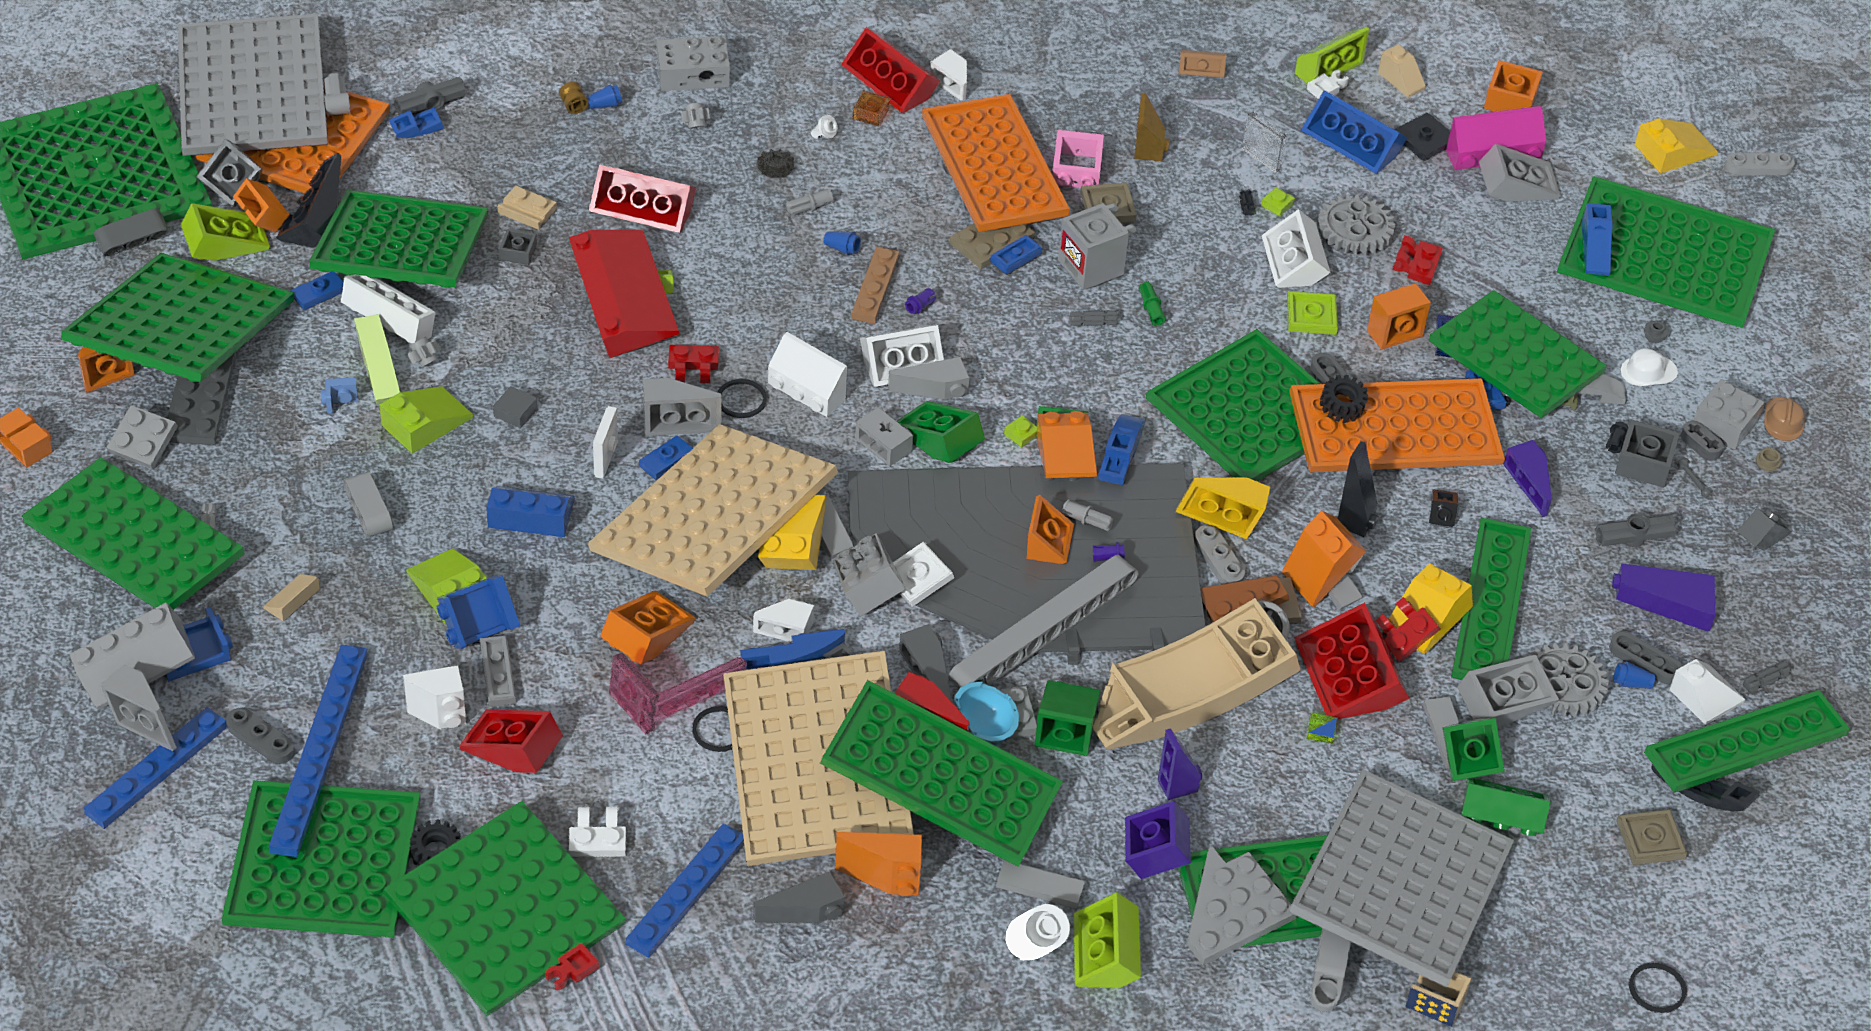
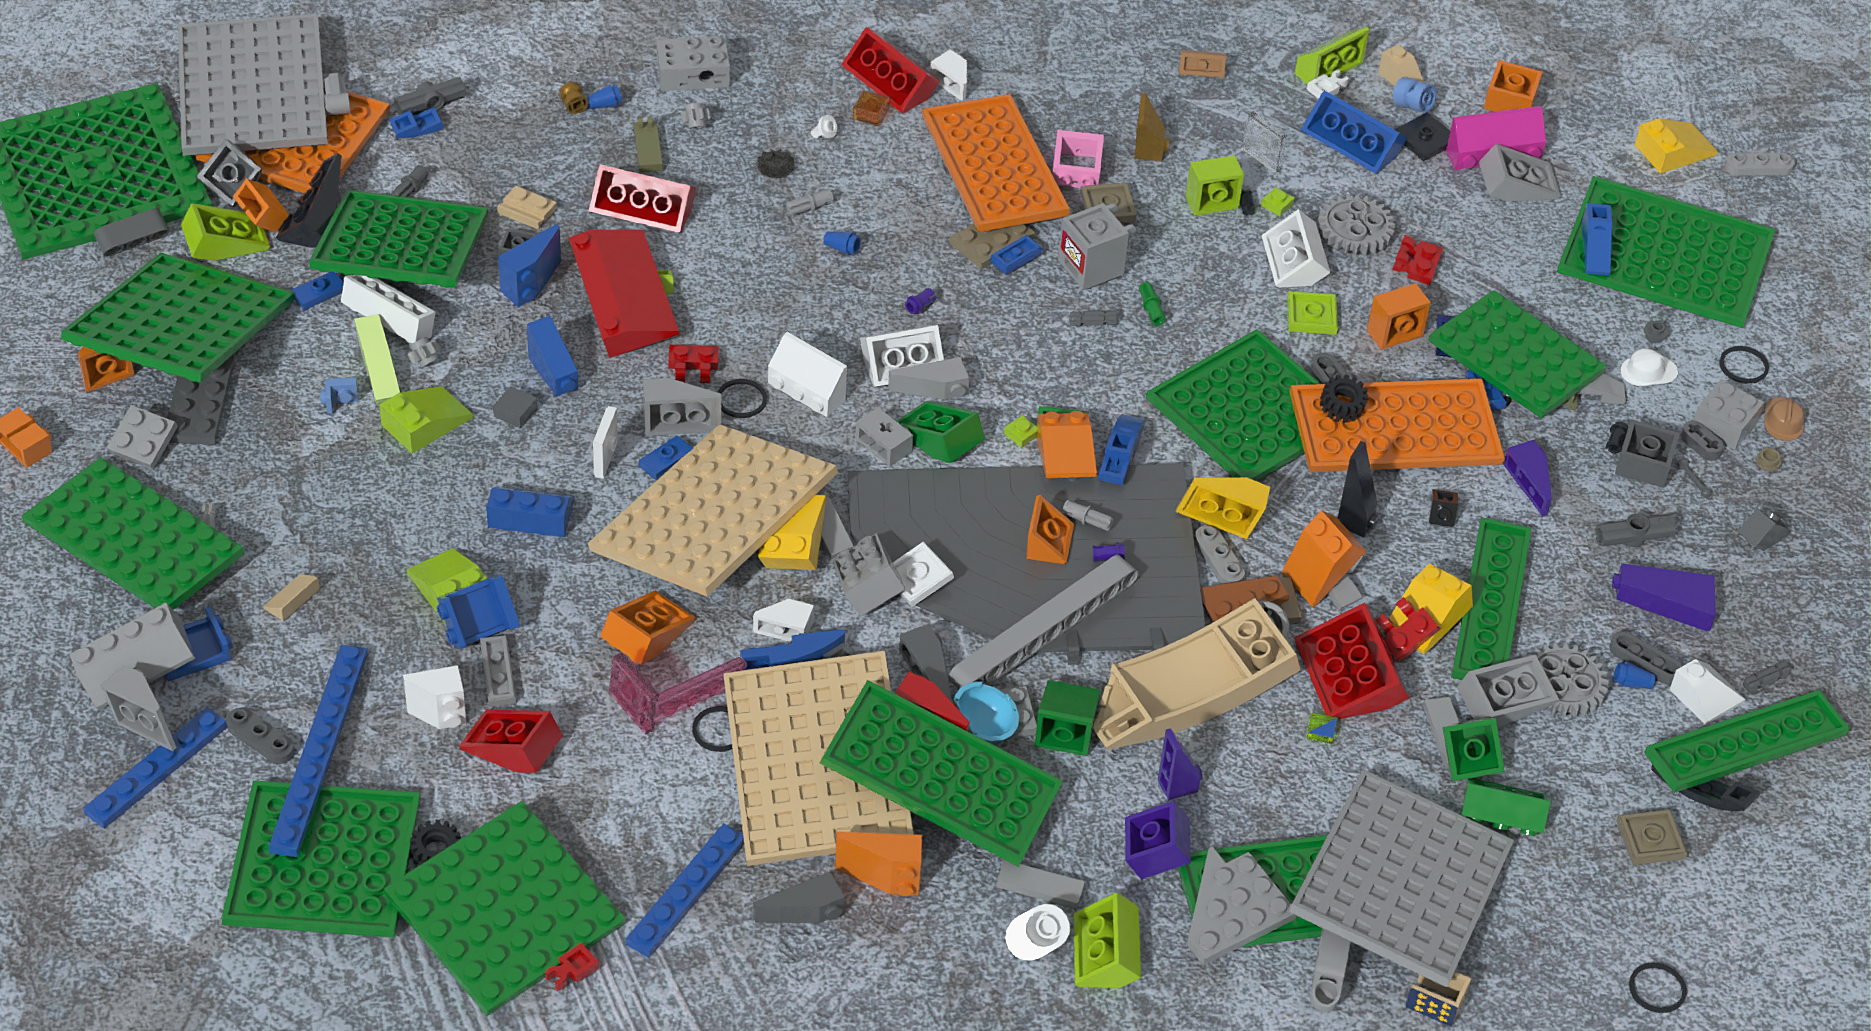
(368, 504): light grey beam -> none
(411, 182): none -> dark grey axle
(530, 266): none -> blue slope
(551, 356): none -> blue slope
(597, 841): white plate -> none
(647, 145): none -> olive hinge
(875, 285): medium nougat plate -> none
(1214, 185): none -> lime brick
(1414, 94): none -> medium blue wheel
(1739, 379): none -> black piece

